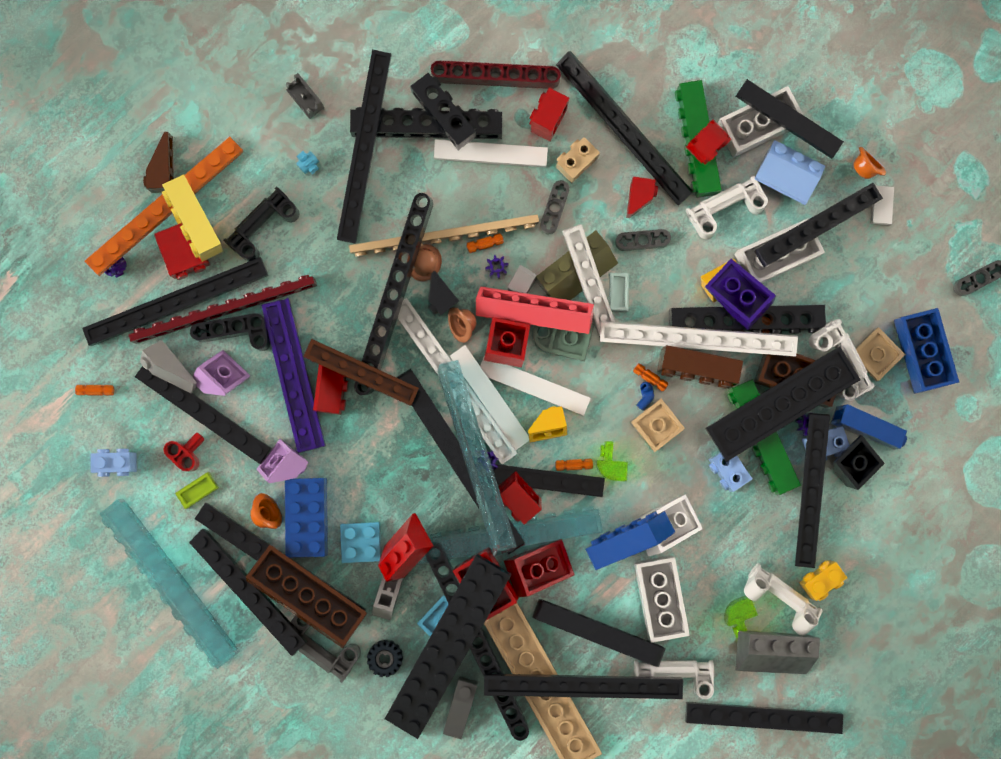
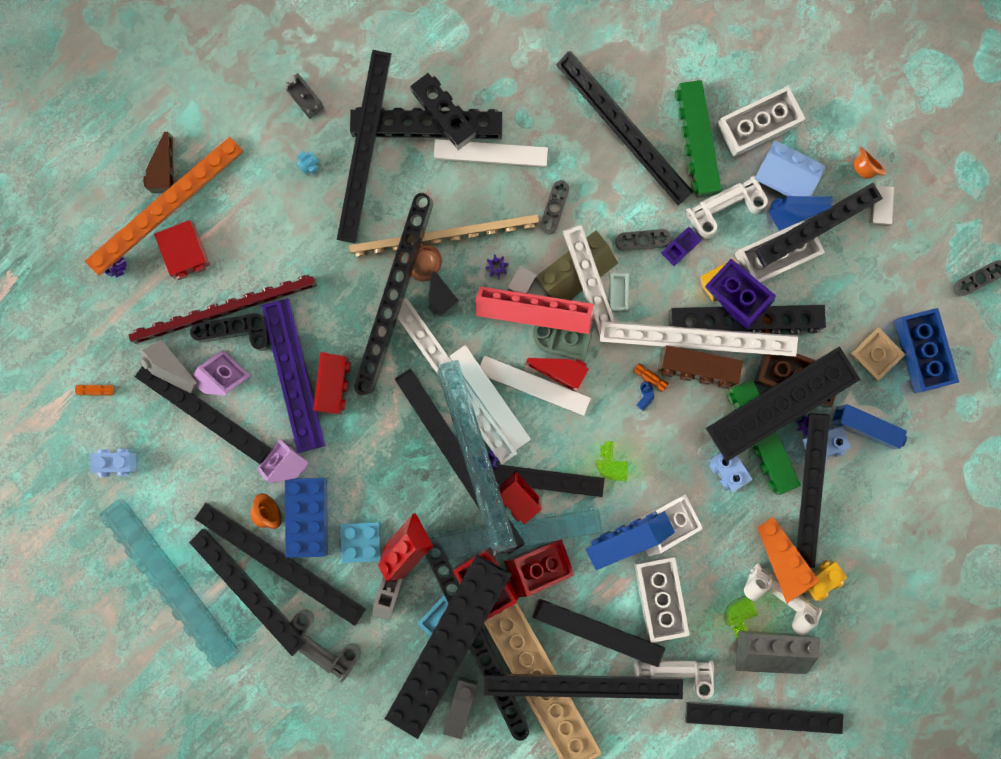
(175, 301): black plate -> none
(184, 452): red beam -> none
(193, 219): light yellow brick -> none
(197, 490): lime tile -> none
(276, 202): black piece -> none
(306, 596): reddish brown brick -> none
(360, 372): reddish brown plate -> none
(385, 647): black bush -> none
(461, 323): nougat hat -> none
(484, 243): orange axle -> none
(504, 78): dark red beam -> none
(507, 342): red brick -> none
(548, 425): yellow slope -> none
(549, 114): red brick -> none
(564, 371): none -> red slope
(576, 464): orange axle -> none
(577, 159): tan brick -> none
(640, 195): red slope -> none
(657, 425): tan plate -> none
(681, 246): none -> dark purple slope
(707, 141): red brick -> none
(788, 565): none -> orange wing
(789, 119): black tile -> none
(797, 208): none -> blue slope
(834, 335): white piece -> none
(857, 464): black slope -> none

